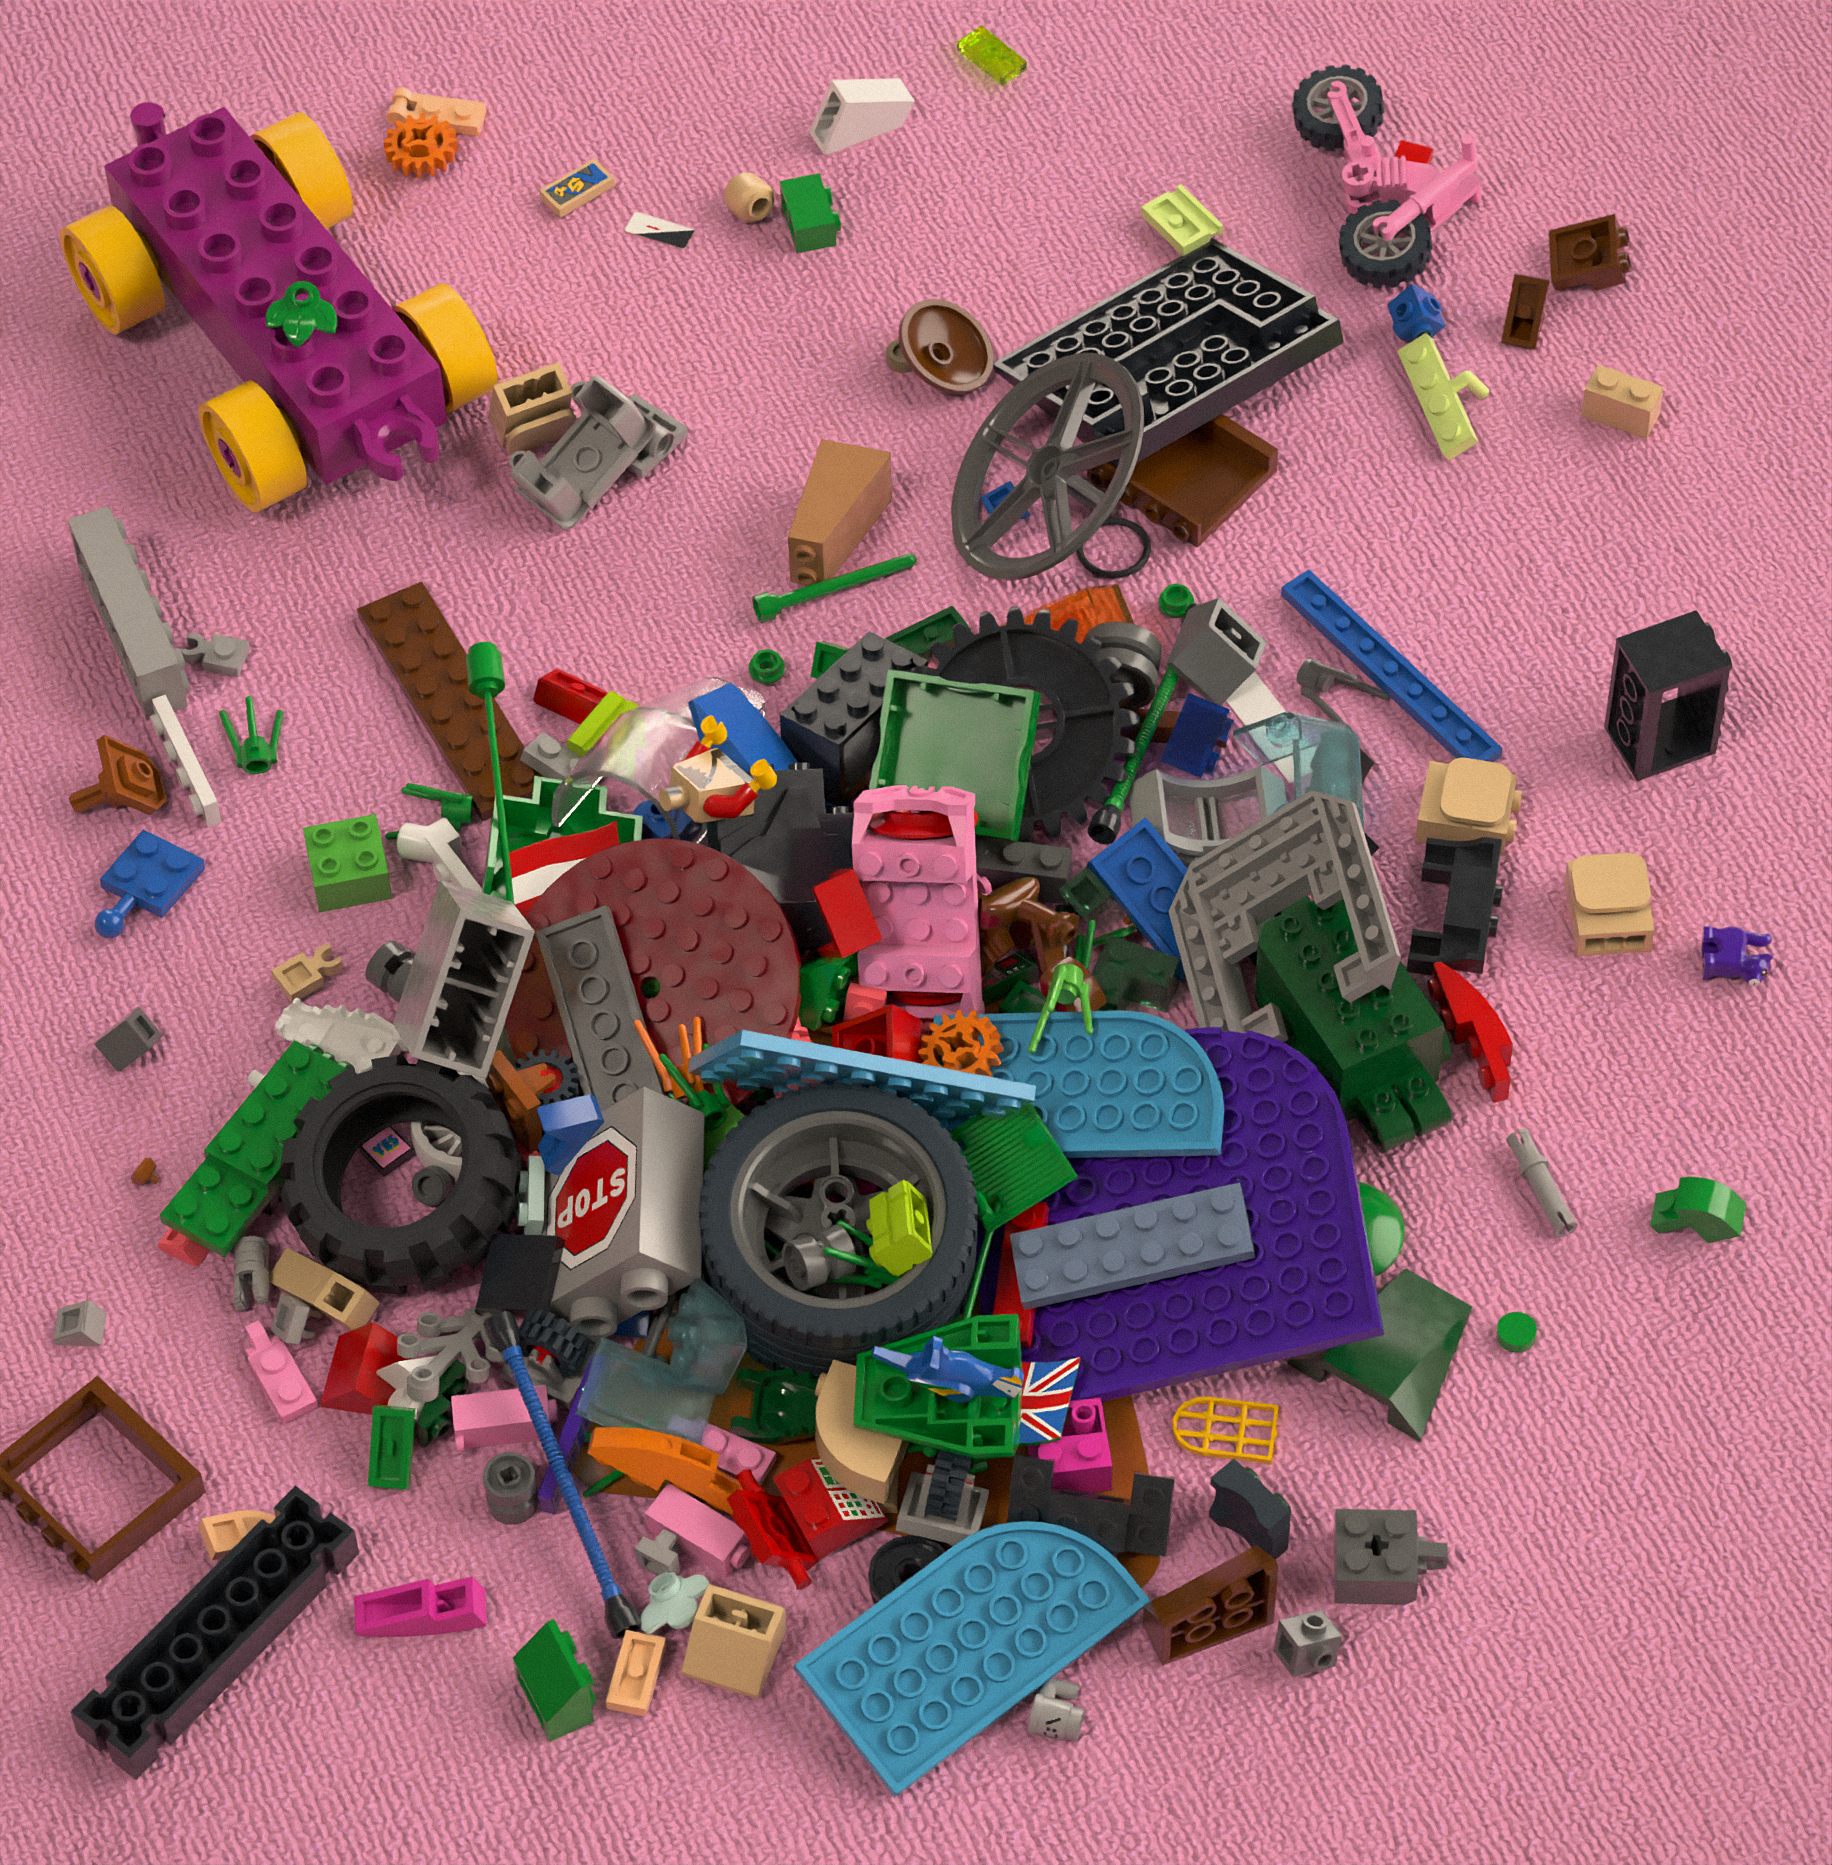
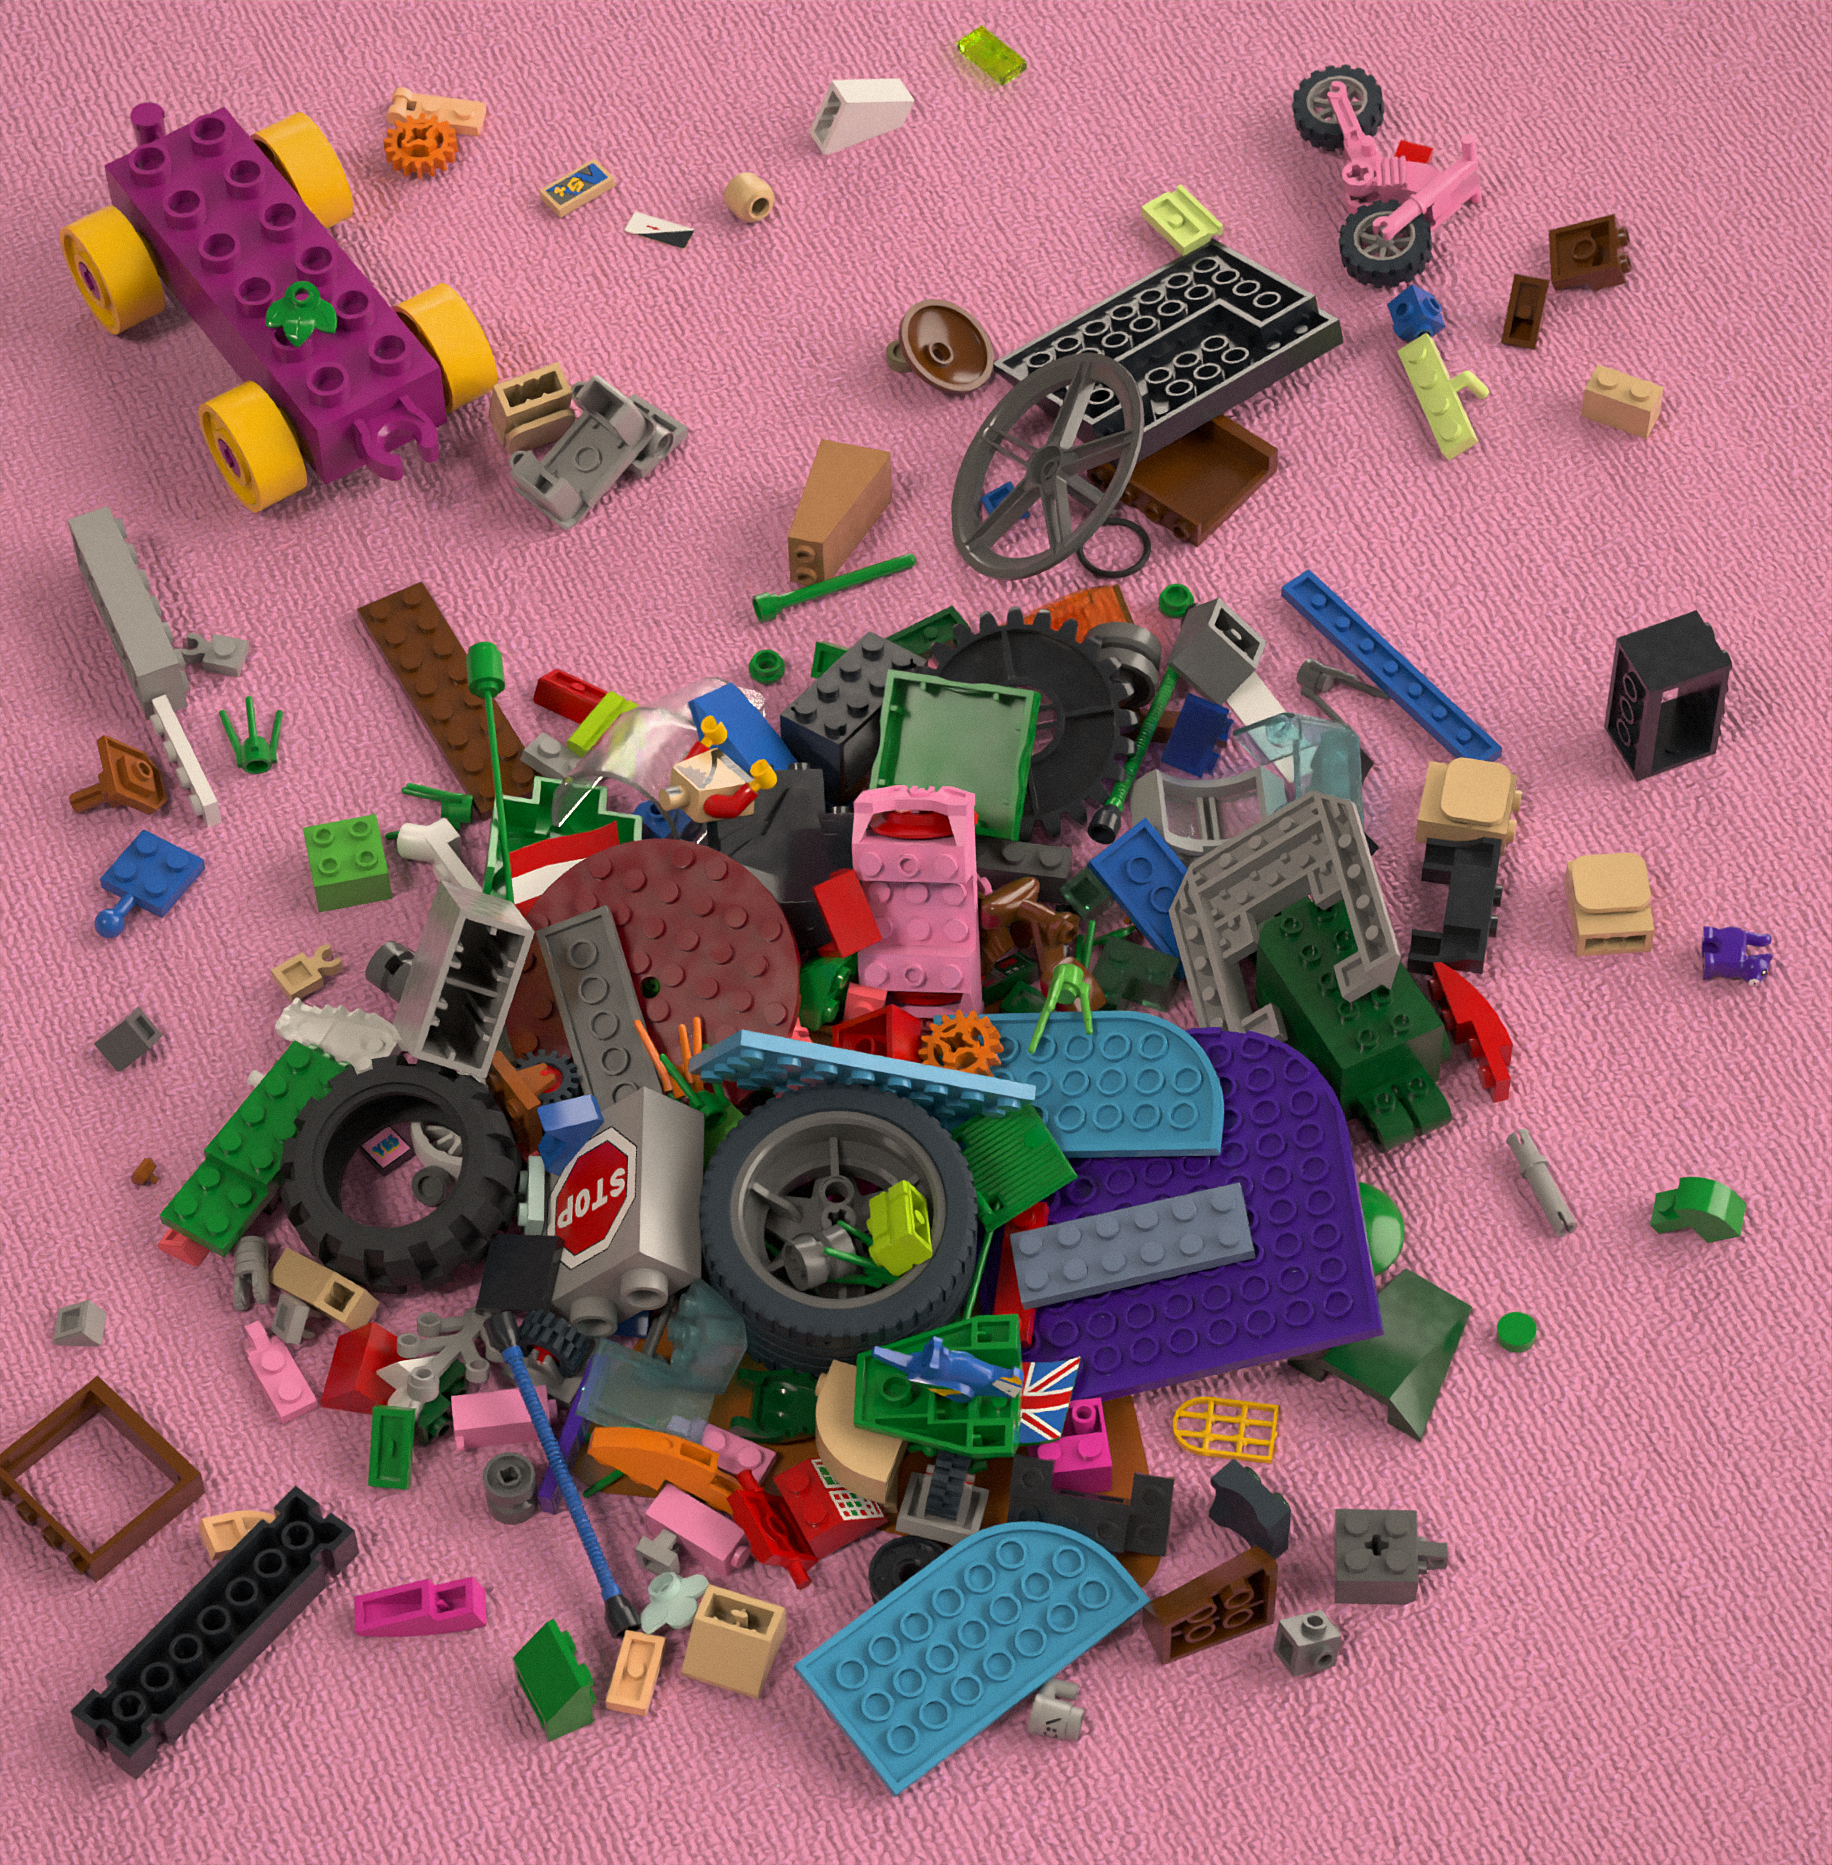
(809, 212): green brick -> none

